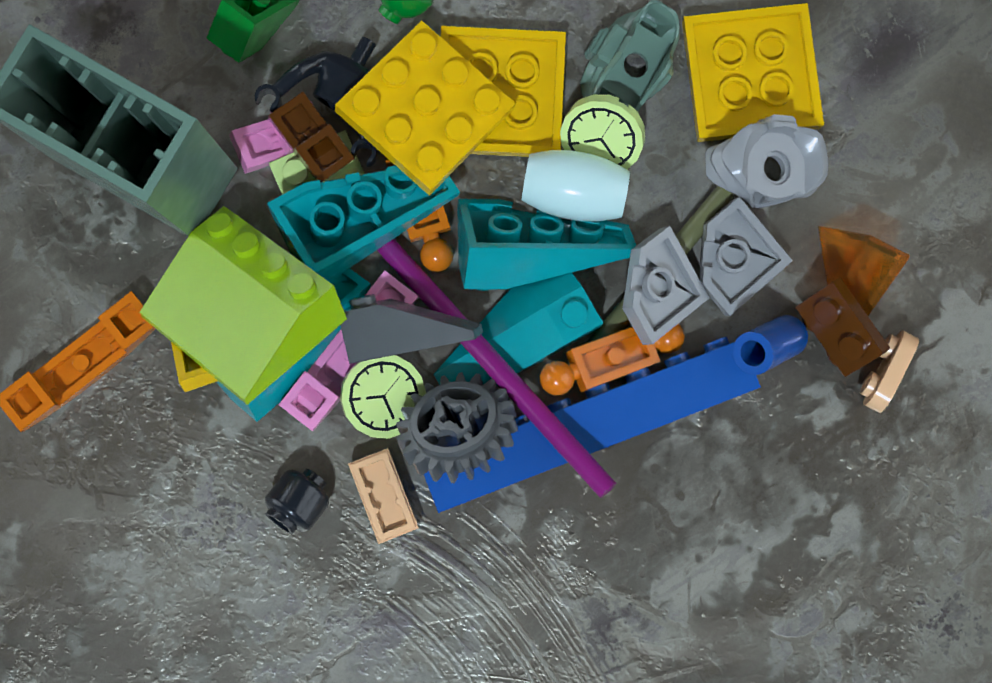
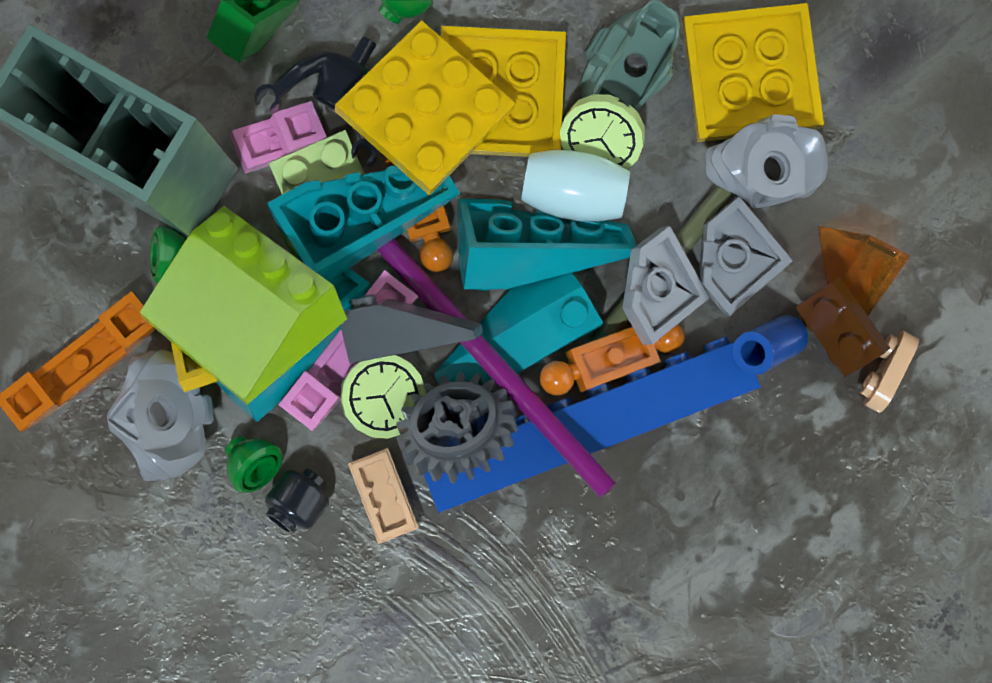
(159, 418): none -> light grey piece
(163, 249): none -> green brick
(251, 463): none -> green brick
(310, 137): reddish brown slope -> none

